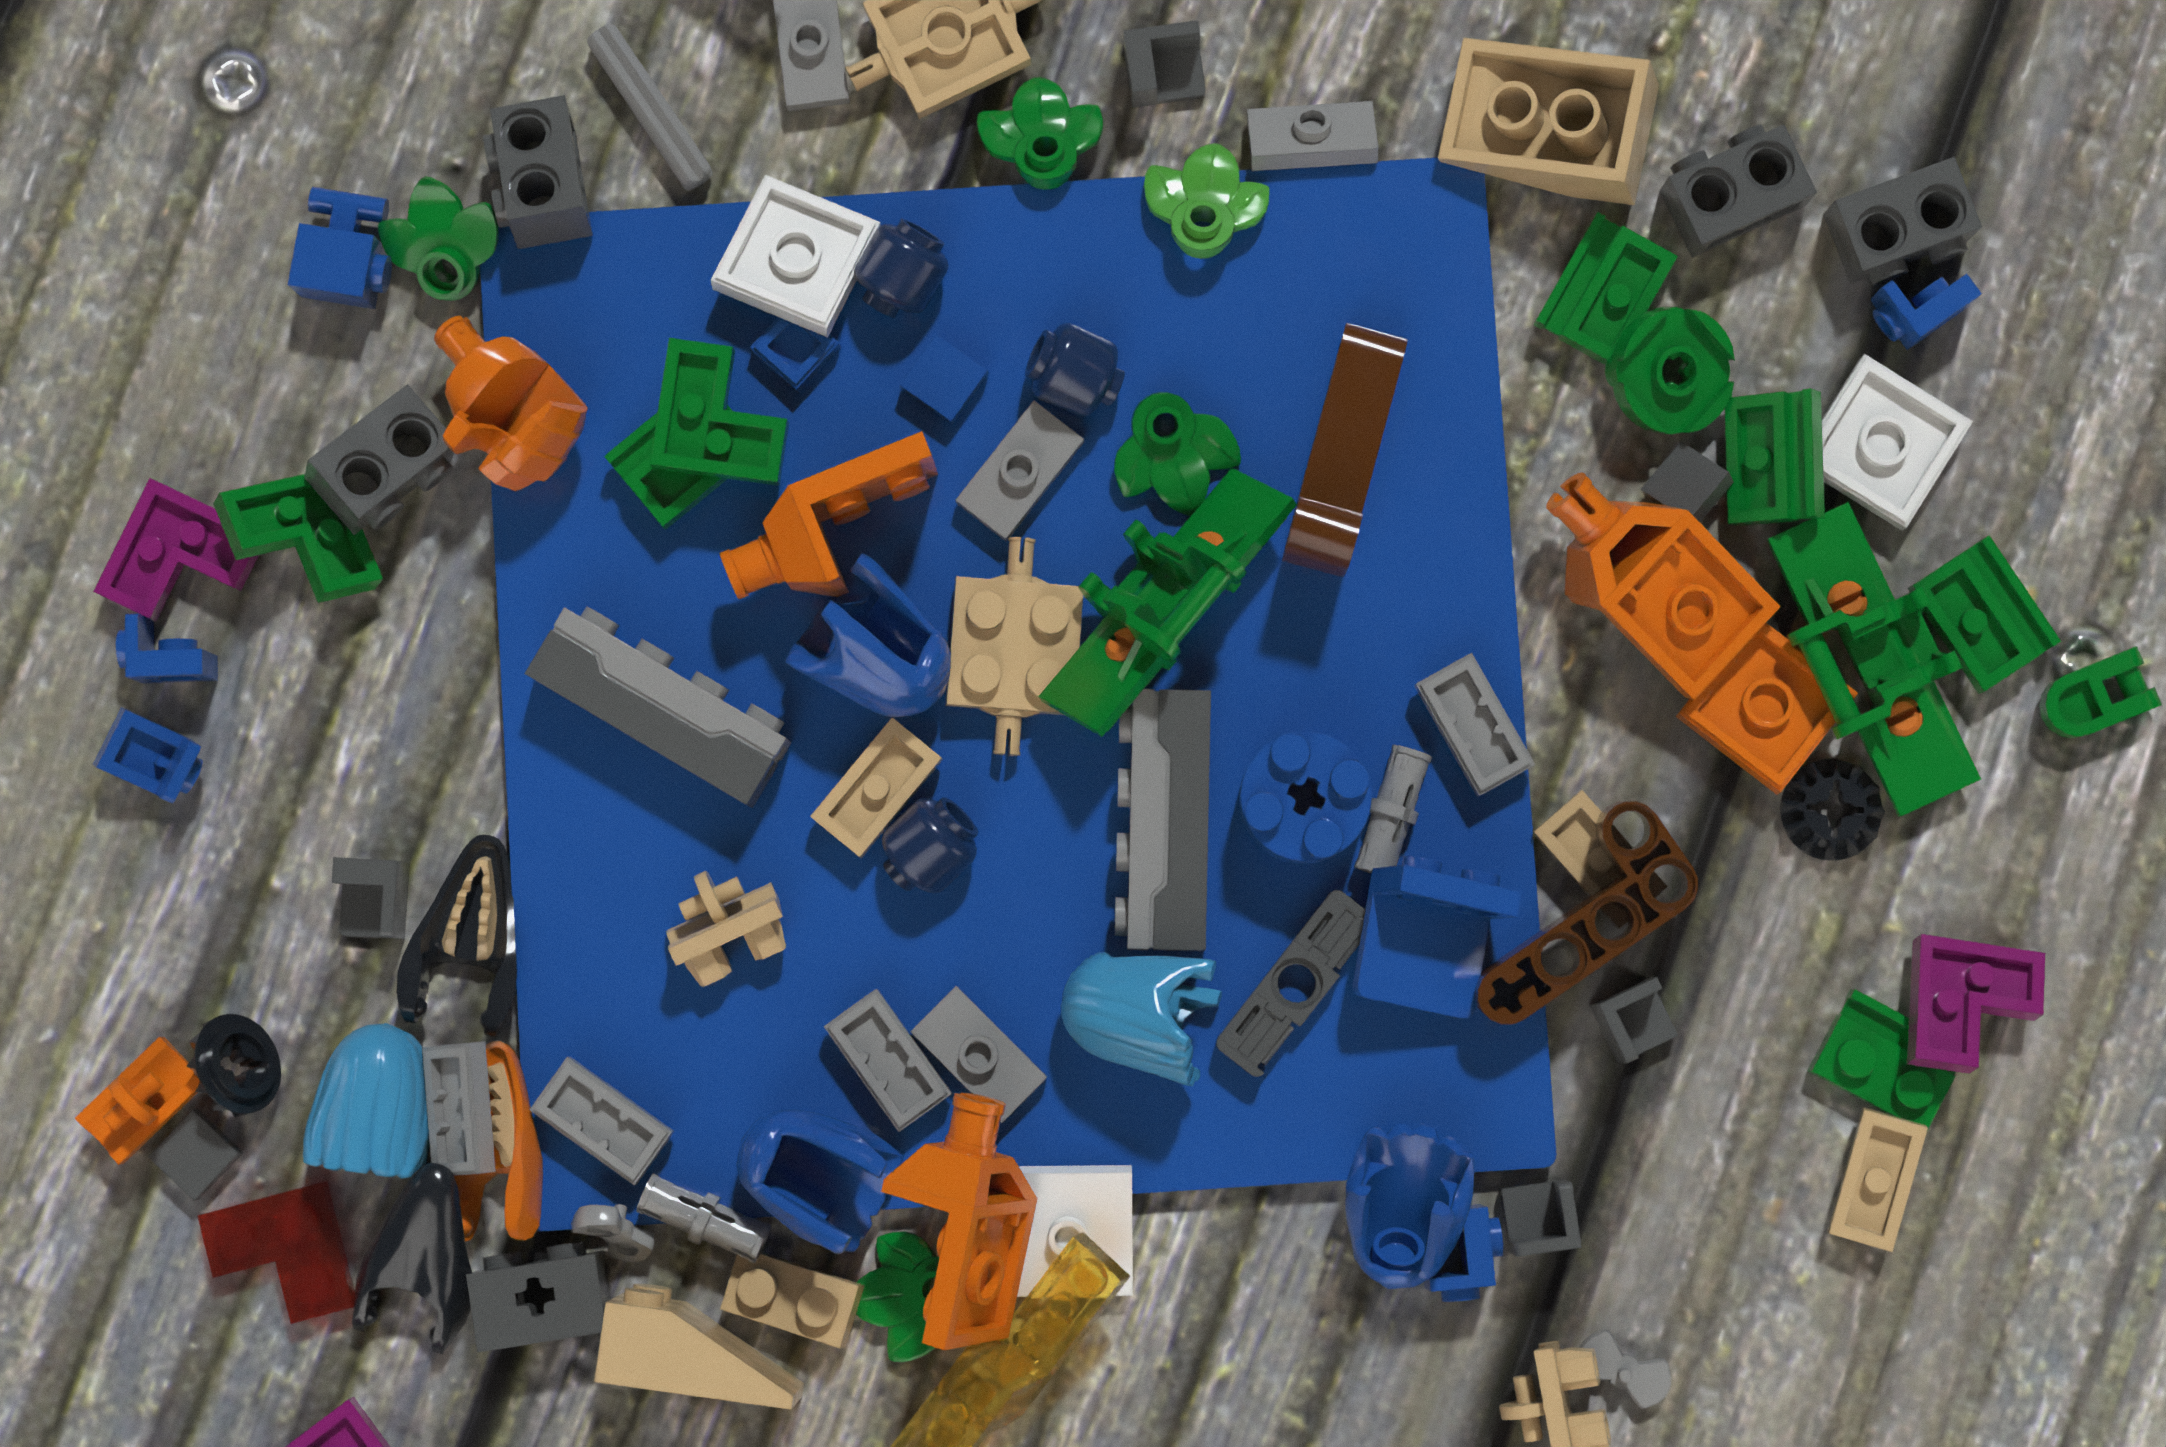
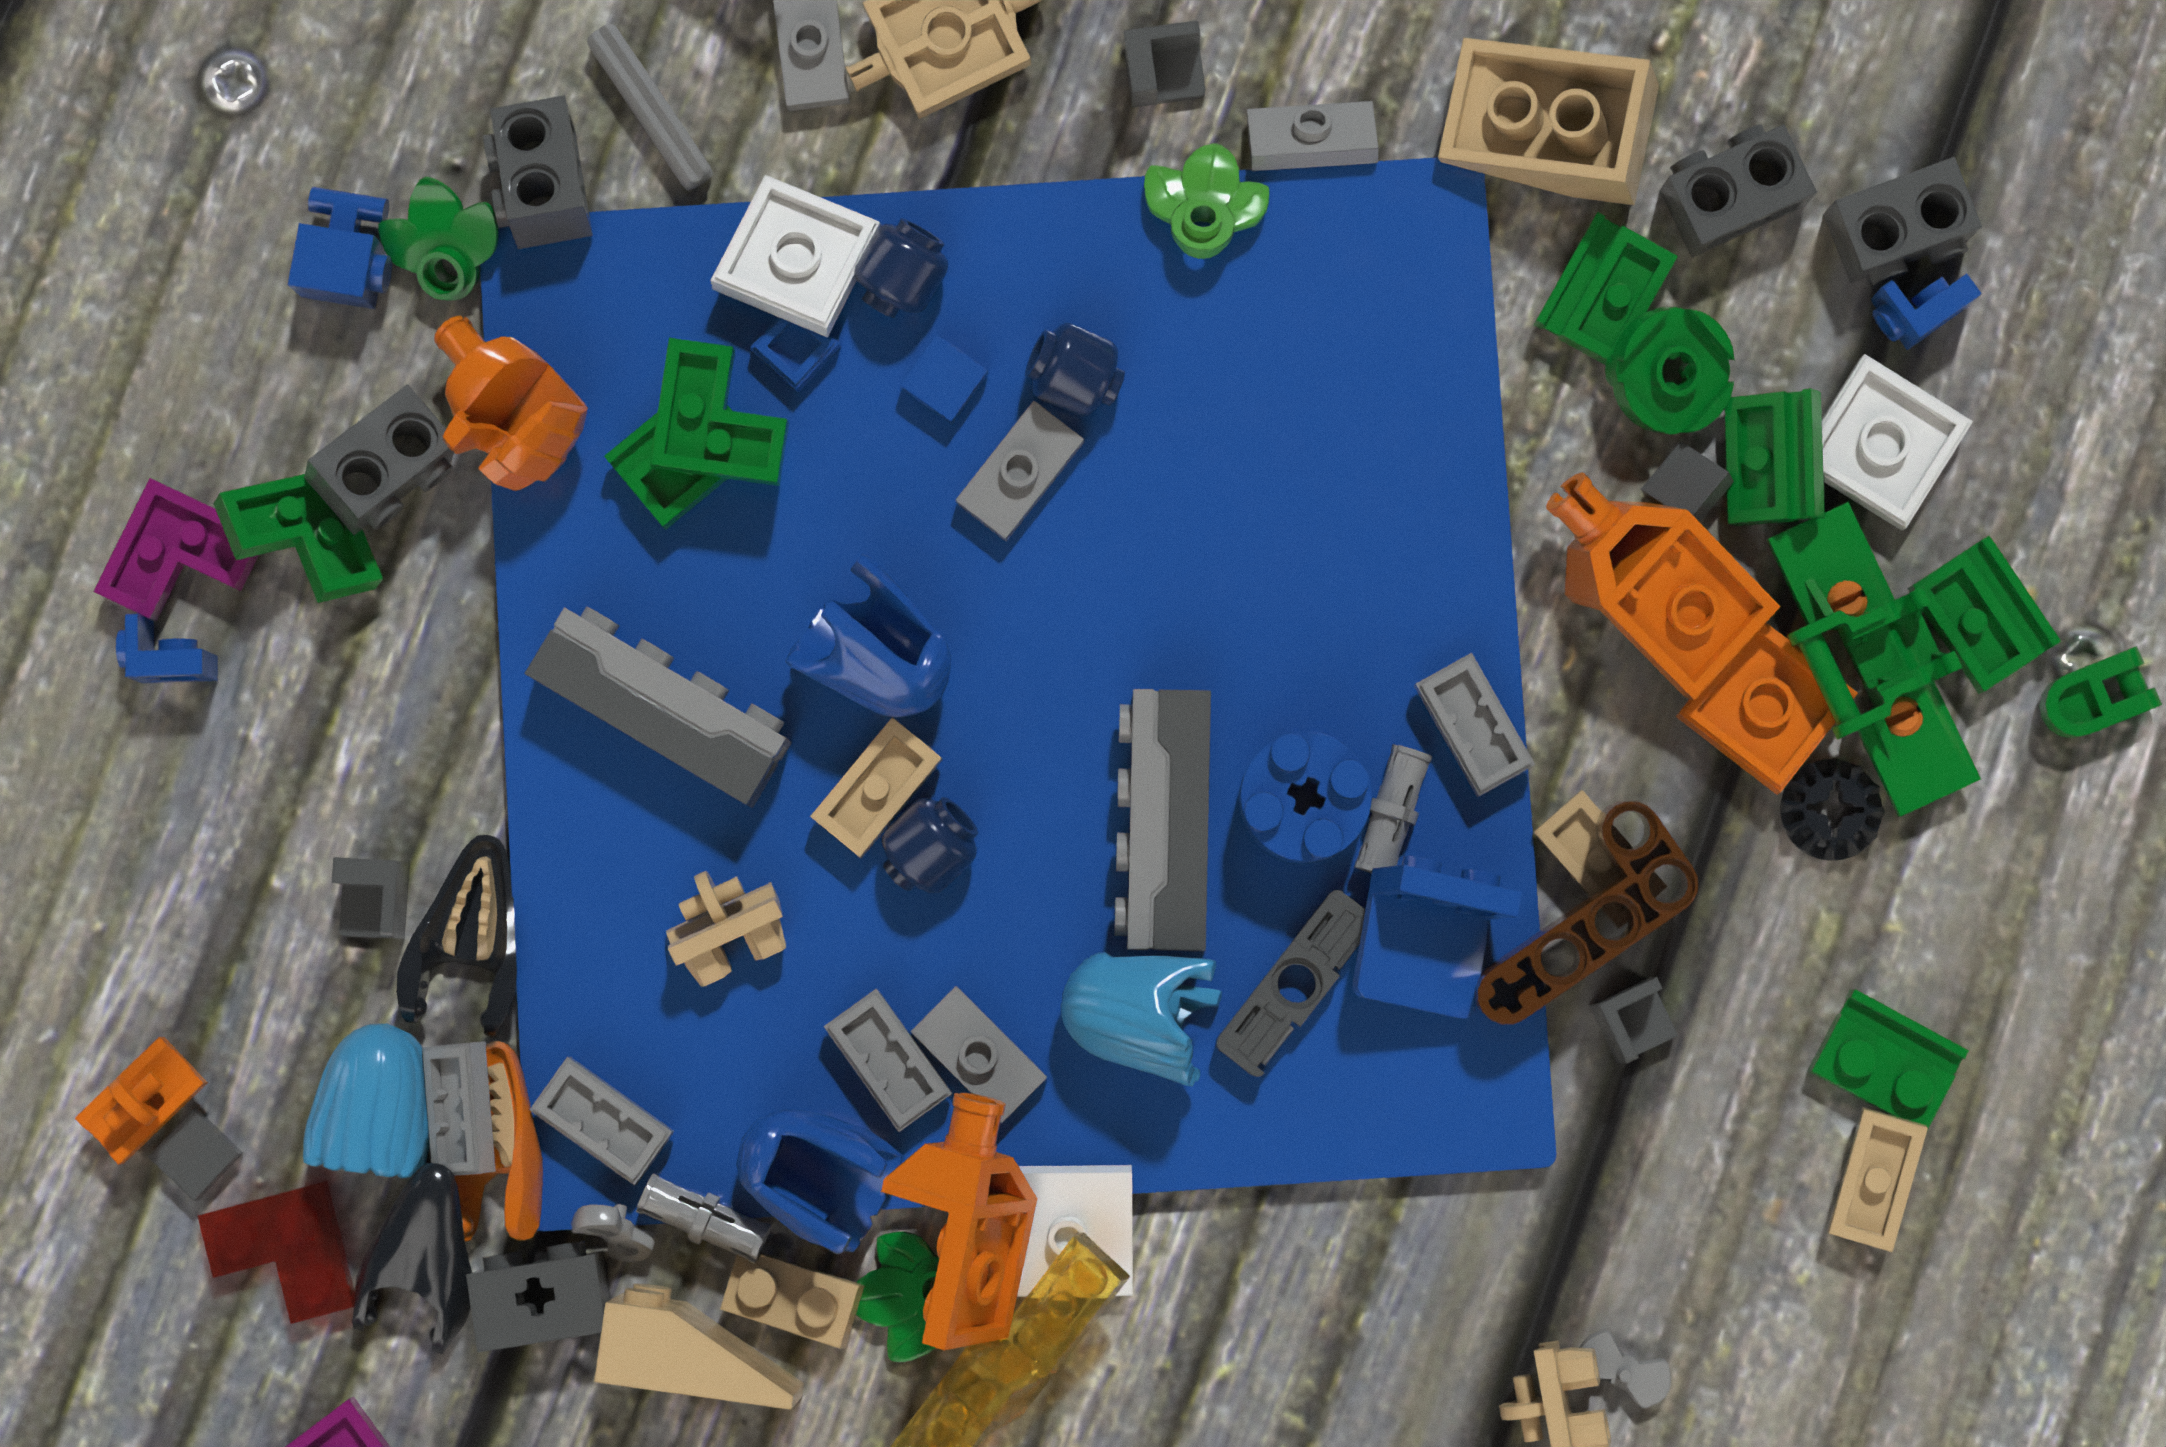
(149, 756): blue bracket -> none
(245, 1045): black gear -> none
(794, 539): orange plate -> none
(1010, 643): tan plate -> none
(1041, 125): green plate -> none
(1163, 598): green piece -> none
(1176, 462): green plate -> none
(1345, 450): reddish brown beam -> none
(1407, 1203): blue hair -> none
(1477, 1245): blue bracket -> none
(1540, 1217): dark grey panel -> none
(1956, 984): magenta plate -> none

